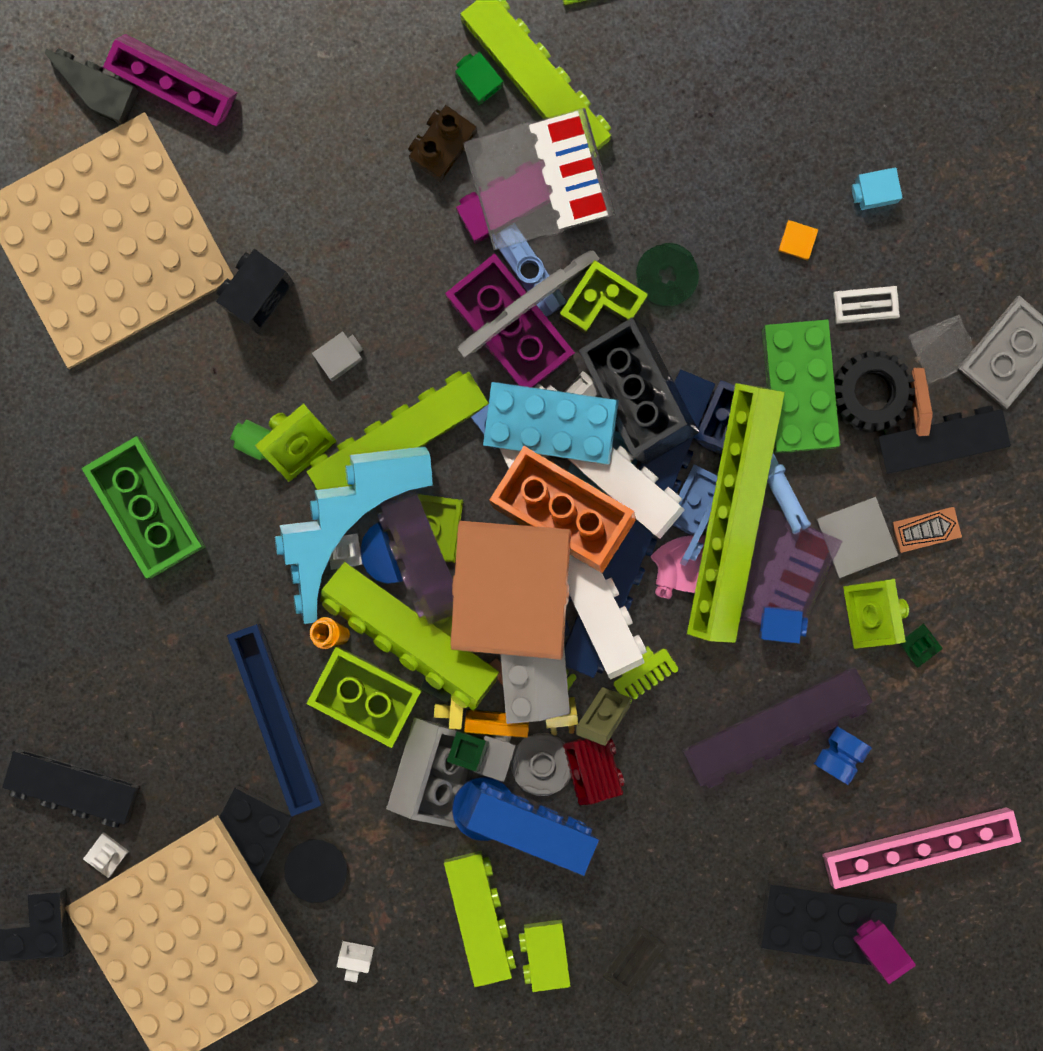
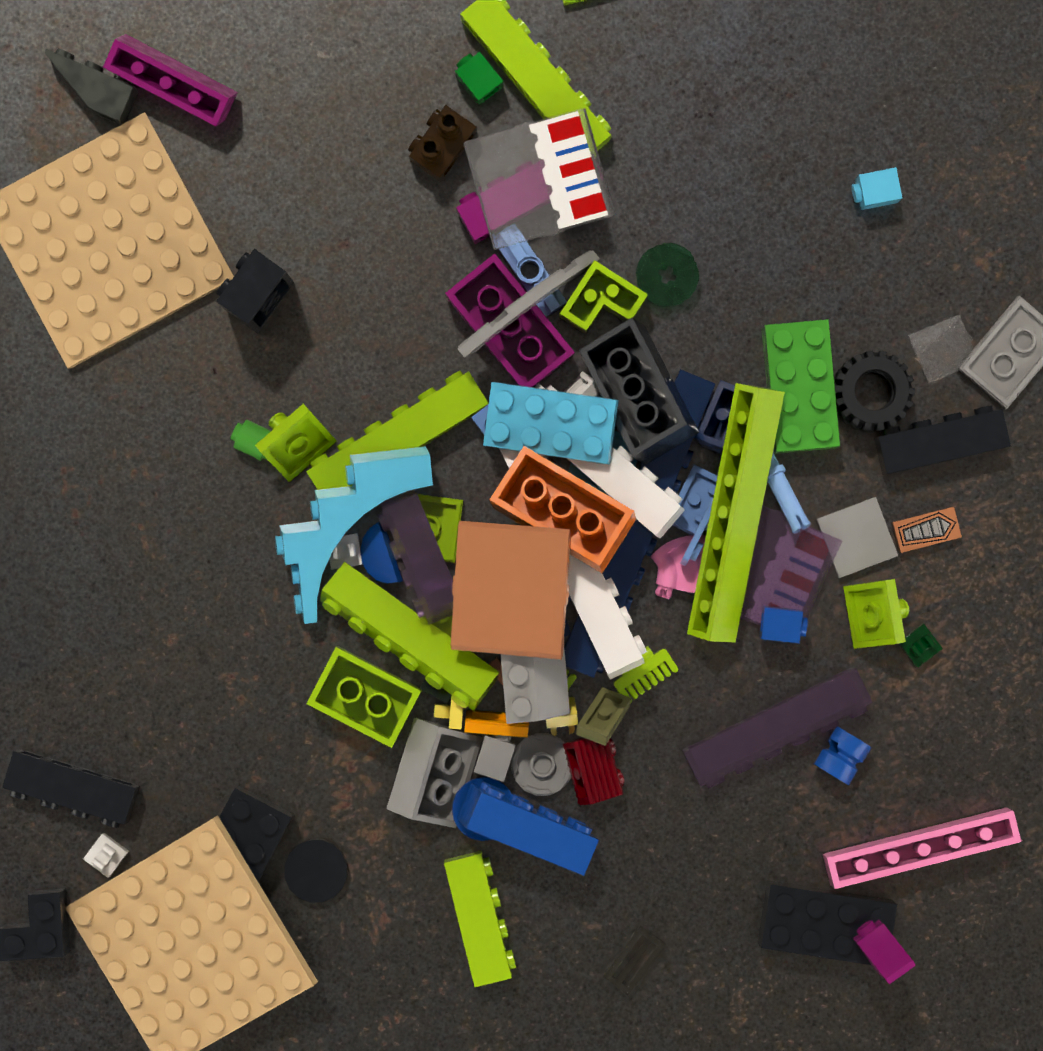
(143, 507): bright green brick -> none
(275, 719): dark blue brick -> none
(328, 633): light orange cone -> none
(338, 355): light grey brick -> none
(354, 959): white tile -> none
(467, 751): dark green tile -> none
(546, 955): lime brick -> none
(798, 240): light orange tile -> none
(839, 307): white tile -> none
(921, 403): nougat tile -> none

